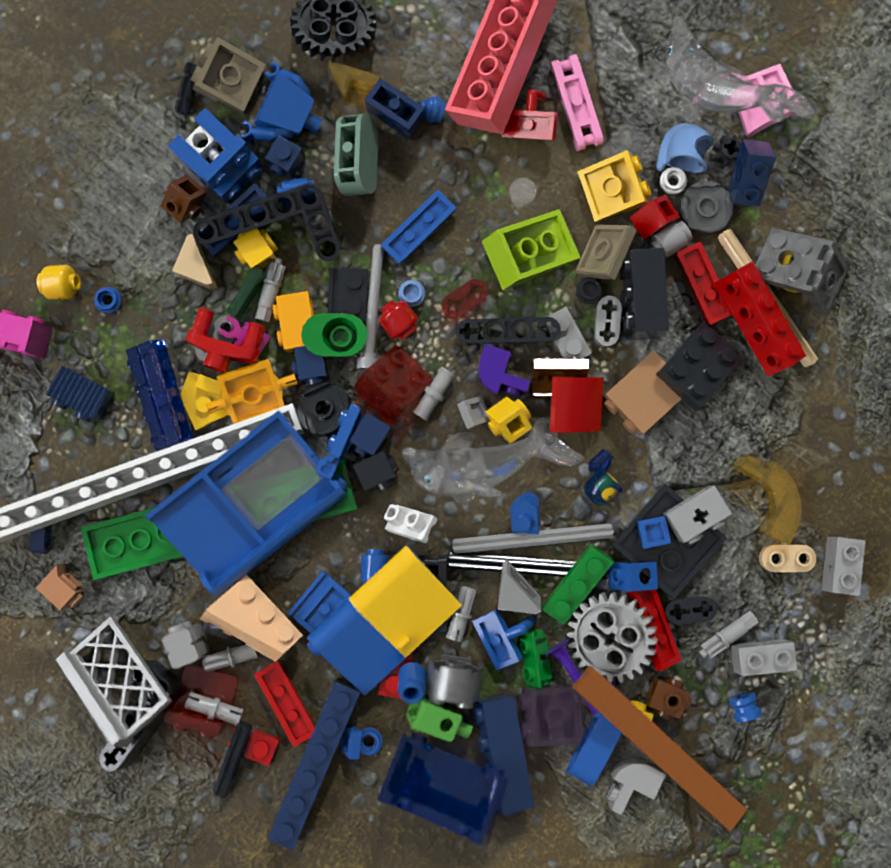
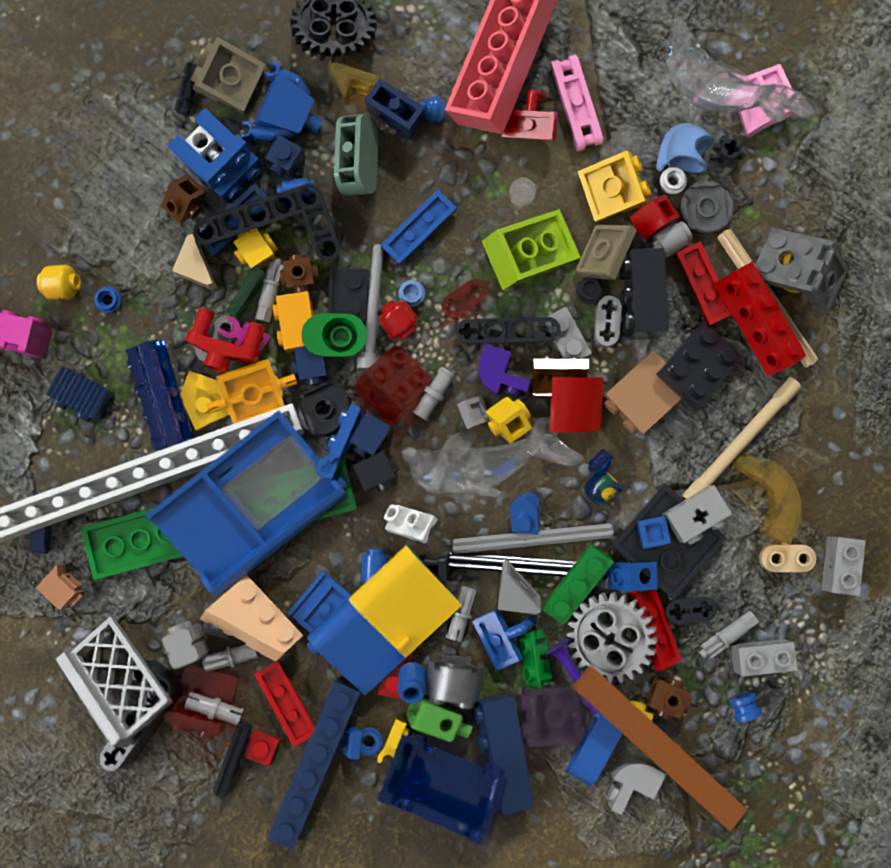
(302, 283): none -> reddish brown brick
(394, 737): none -> yellow plate
(751, 172): dark blue brick -> none
(779, 399): none -> tan piece

